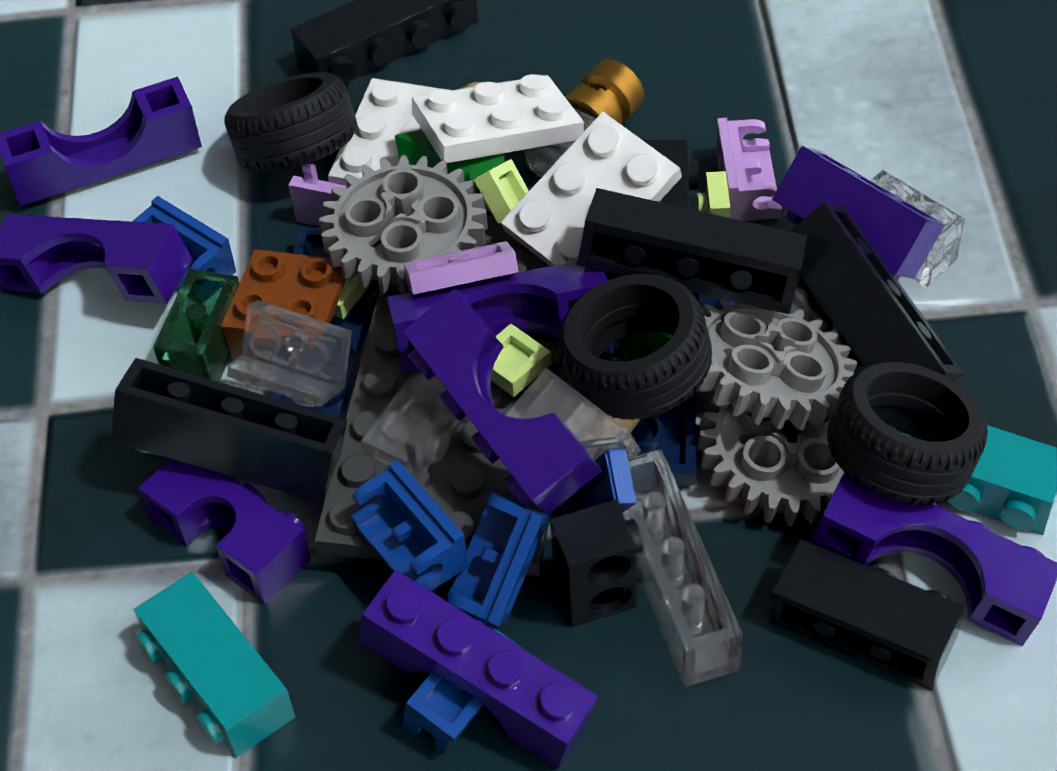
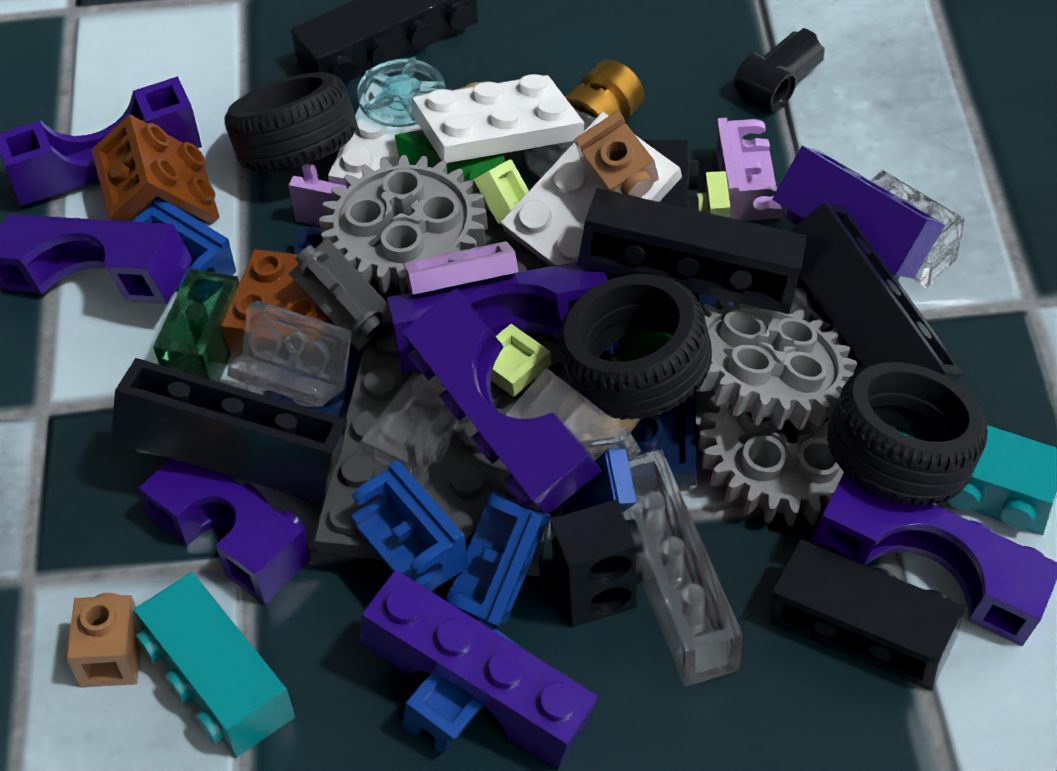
(103, 641): none -> medium nougat brick
(145, 162): none -> dark orange bracket
(341, 292): none -> dark grey hinge
(397, 90): none -> clear light blue wheel
(601, 152): none -> medium nougat brick
(774, 76): none -> black piece

